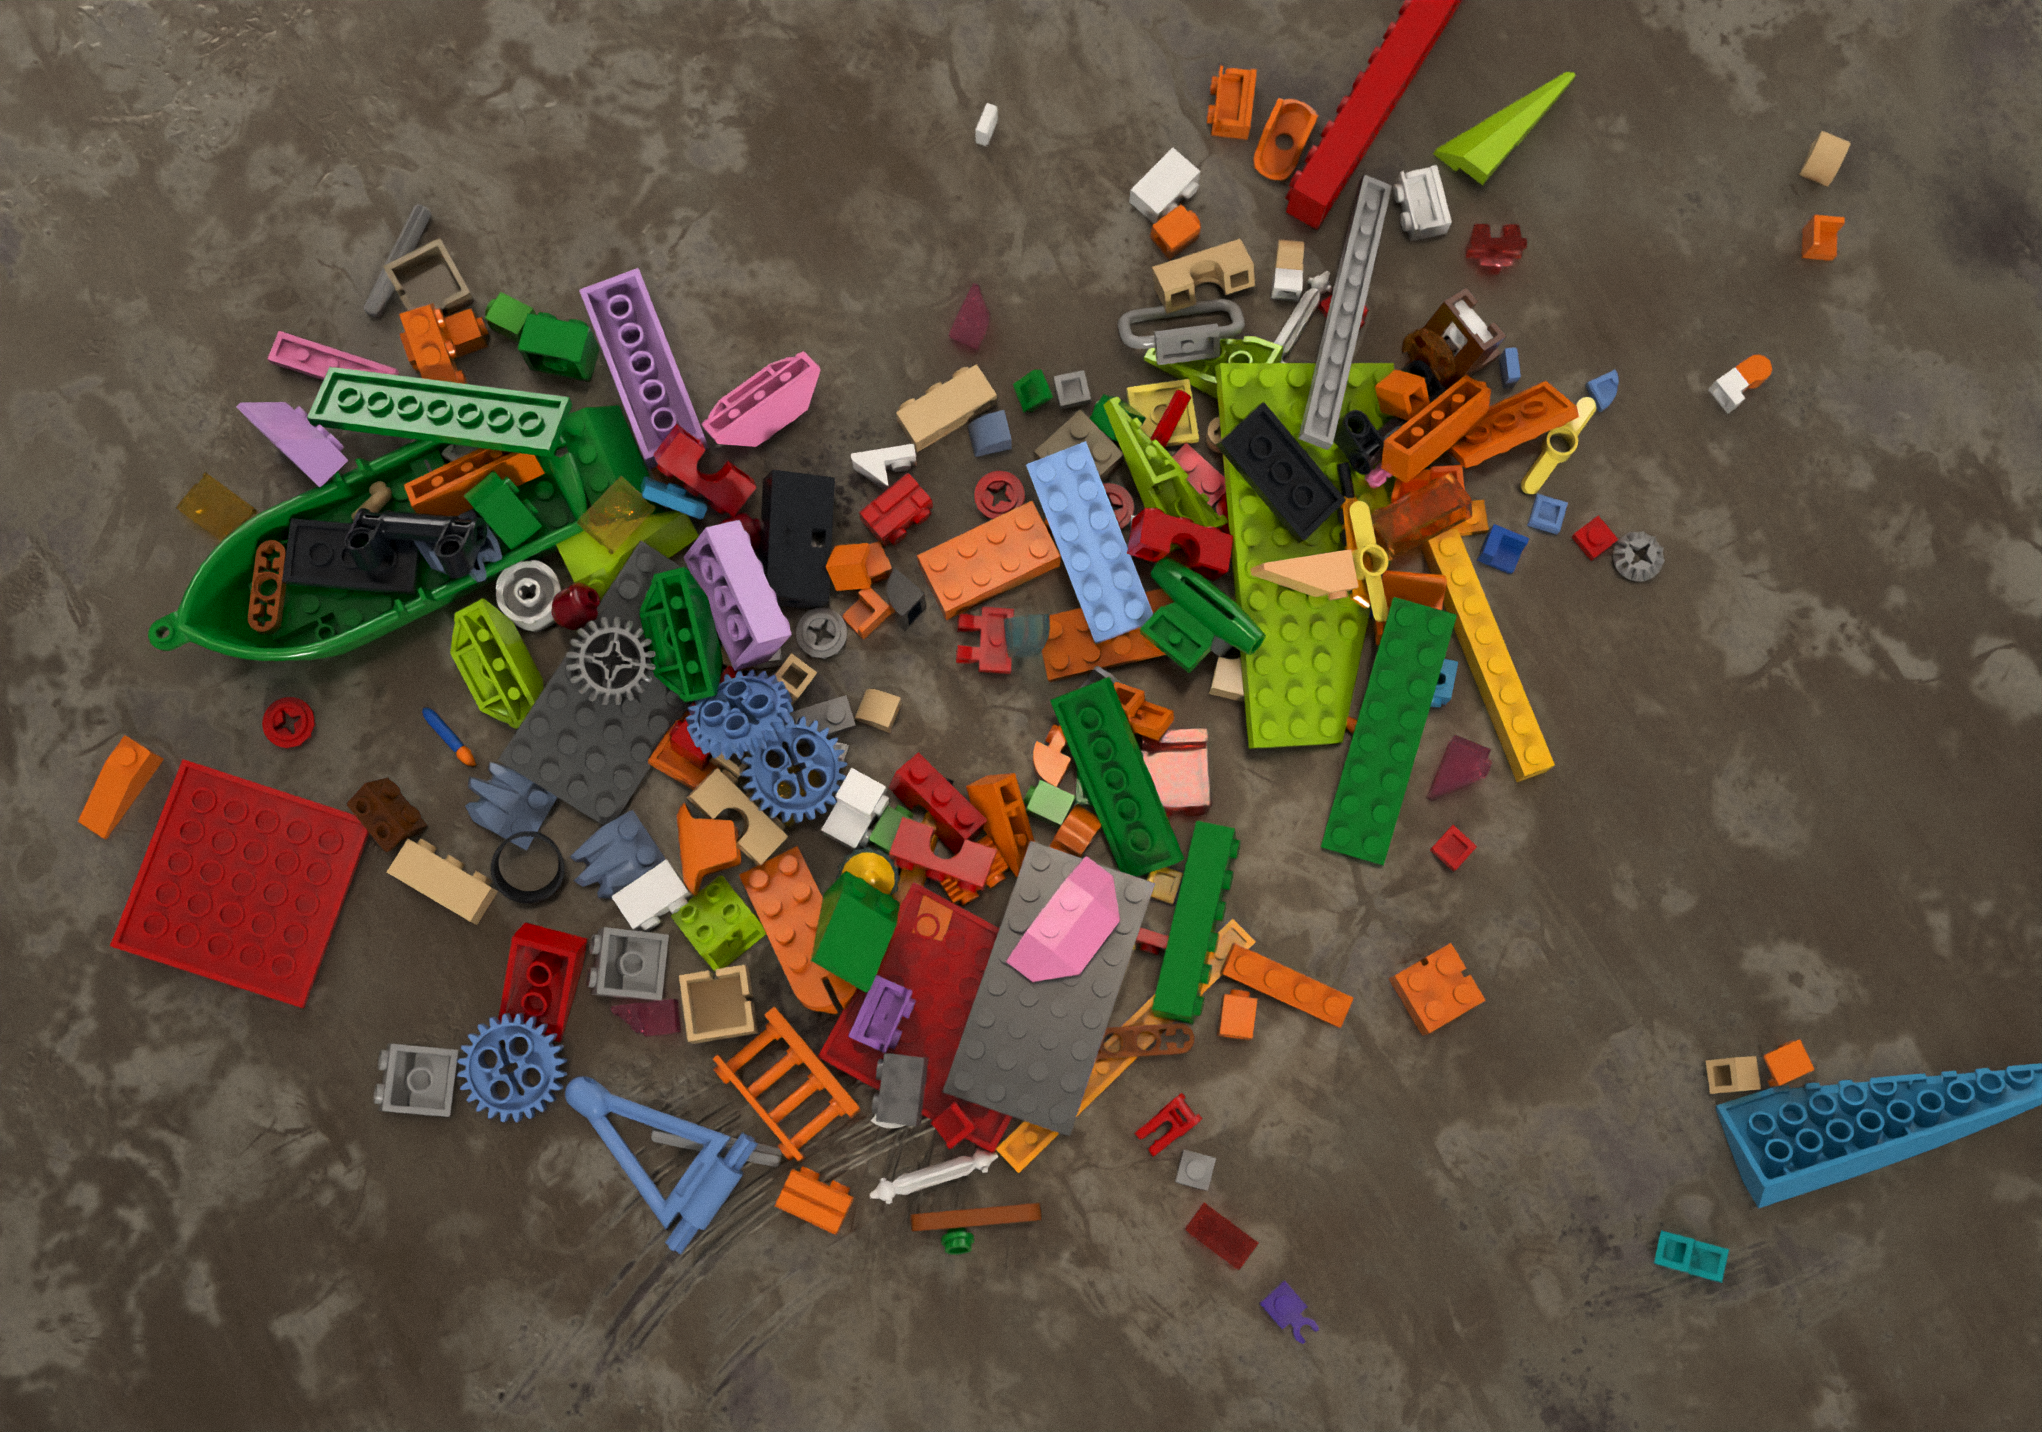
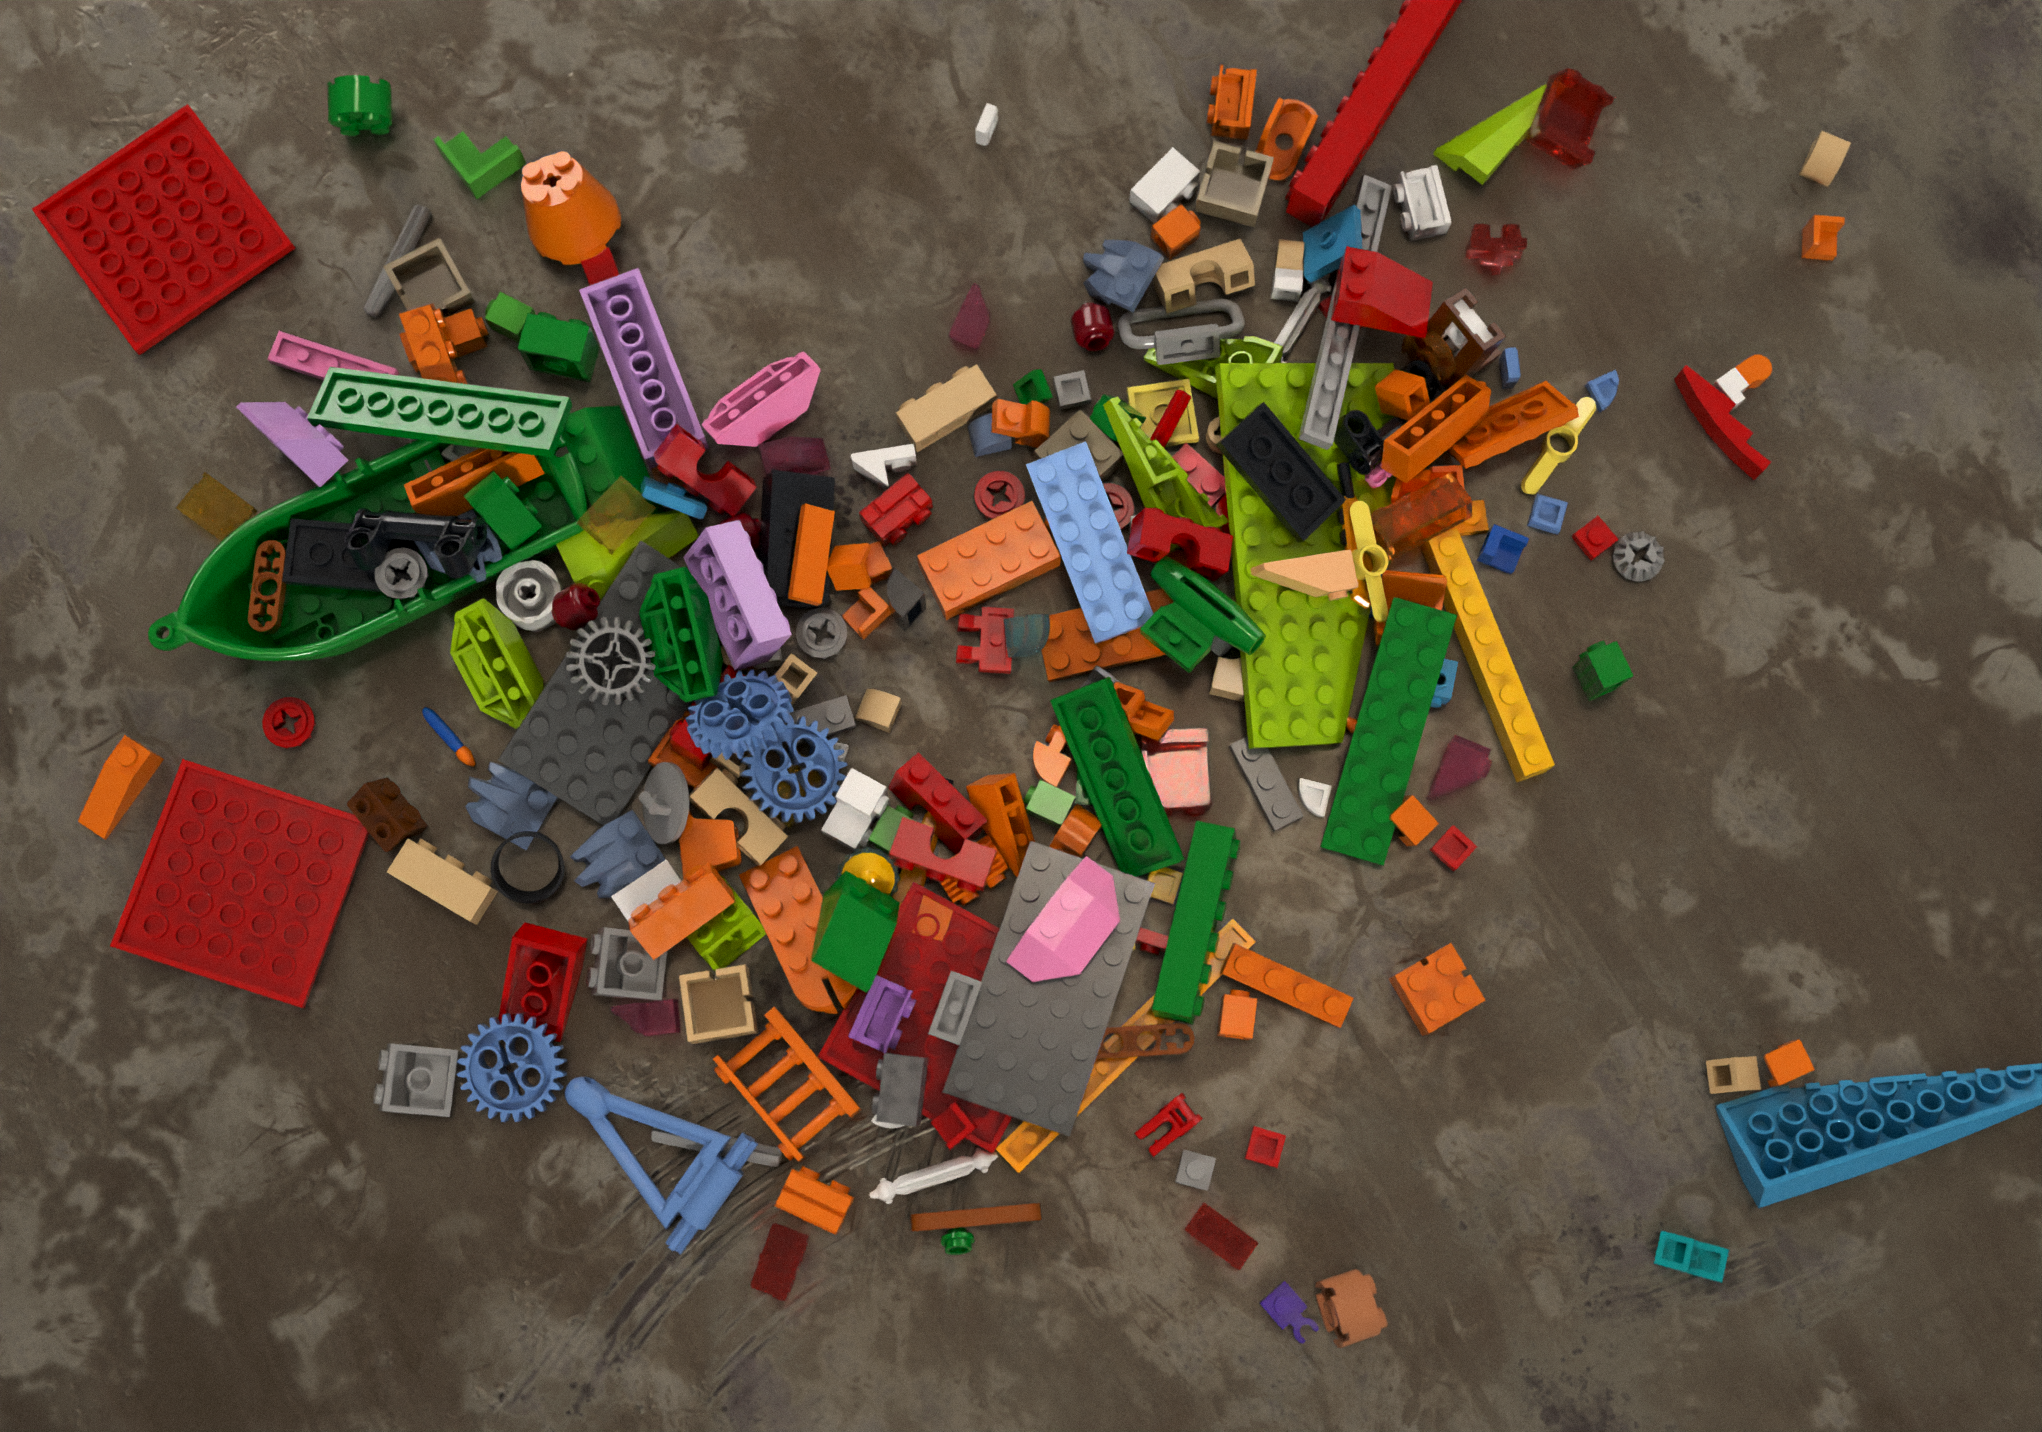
(163, 229): none -> red plate
(359, 105): none -> green brick
(379, 498): tan arm -> none
(399, 559): none -> light grey gear
(481, 170): none -> bright green panel
(567, 209): none -> orange cone
(600, 267): none -> red panel
(665, 803): none -> light grey shield
(680, 909): none -> orange brick
(780, 1261): none -> clear red panel
(795, 455): none -> clear pink slope
(811, 554): none -> orange tile
(955, 1008): none -> light grey plate
(1025, 422): none -> orange brick
(1092, 326): none -> dark red head
(1121, 272): none -> sand blue plate
(1233, 189): none -> dark tan piece
(1265, 1147): none -> red plate
(1266, 784): none -> plate
(1314, 796): none -> white tile
(1327, 242): none -> dark azure plate
(1350, 1307): none -> nougat brick
(1381, 294): none -> red slope
(1412, 821): none -> orange panel
(1568, 118): none -> clear red panel
(1602, 669): none -> green brick
(1712, 412): none -> red slope

